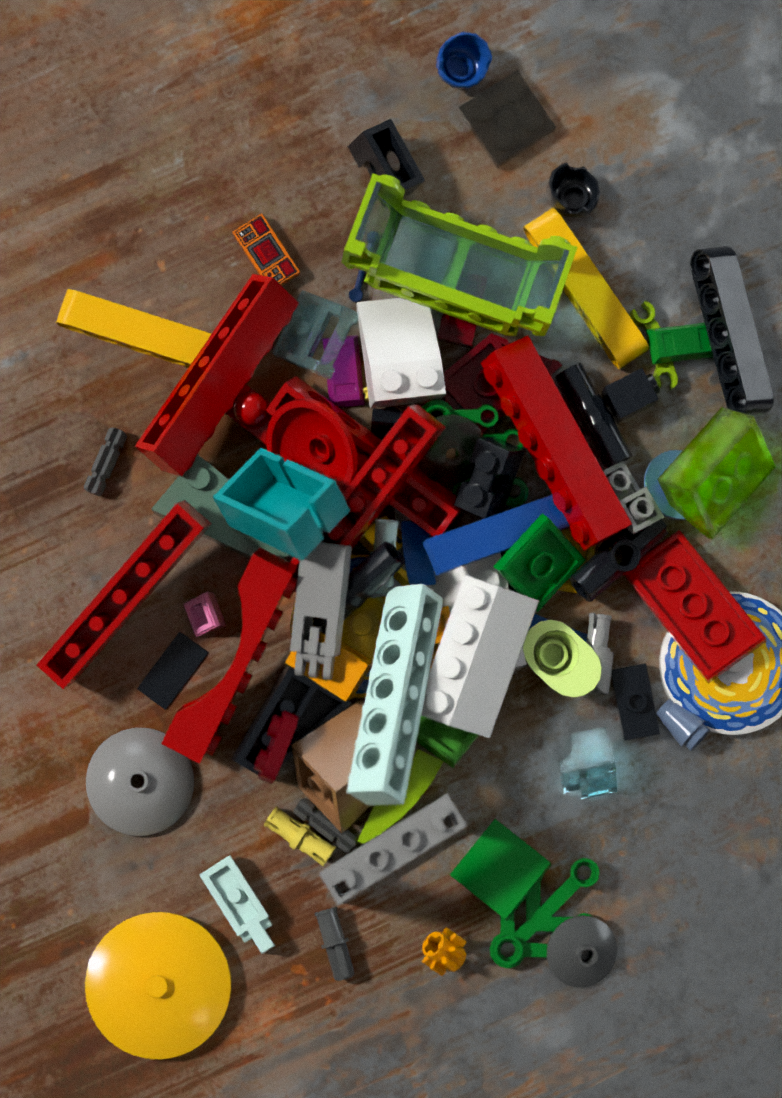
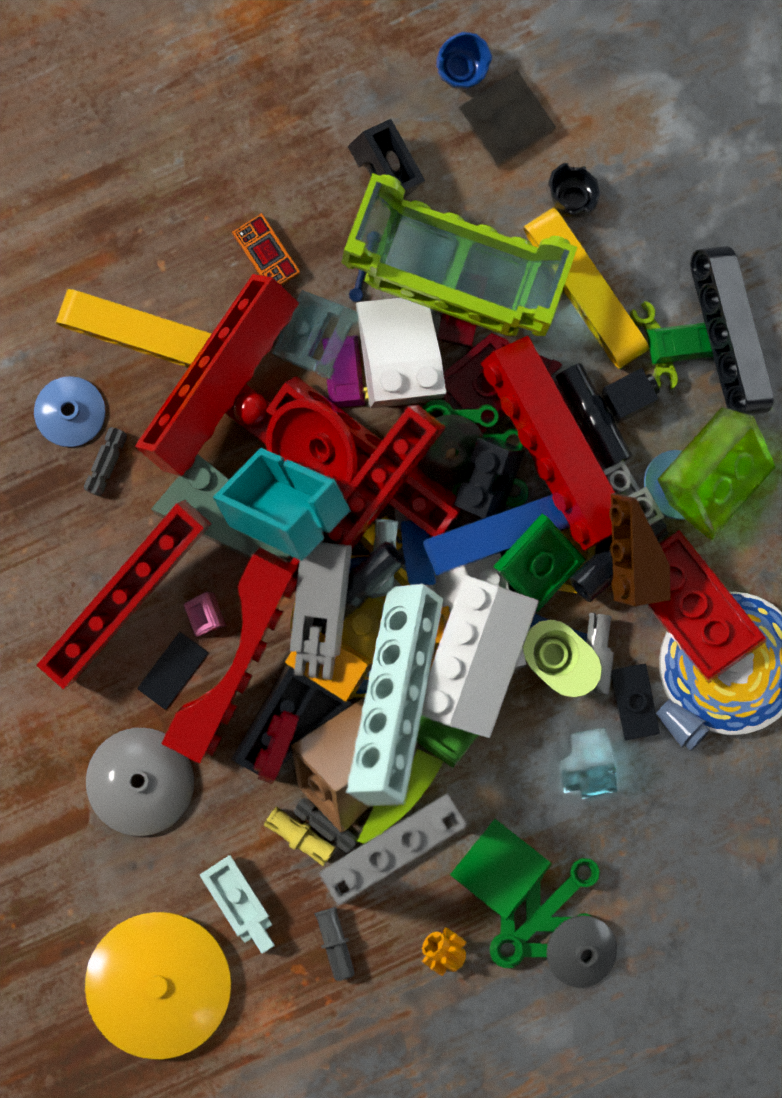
(72, 429): none -> medium blue dish
(384, 420): black plate -> none
(639, 562): none -> reddish brown slope

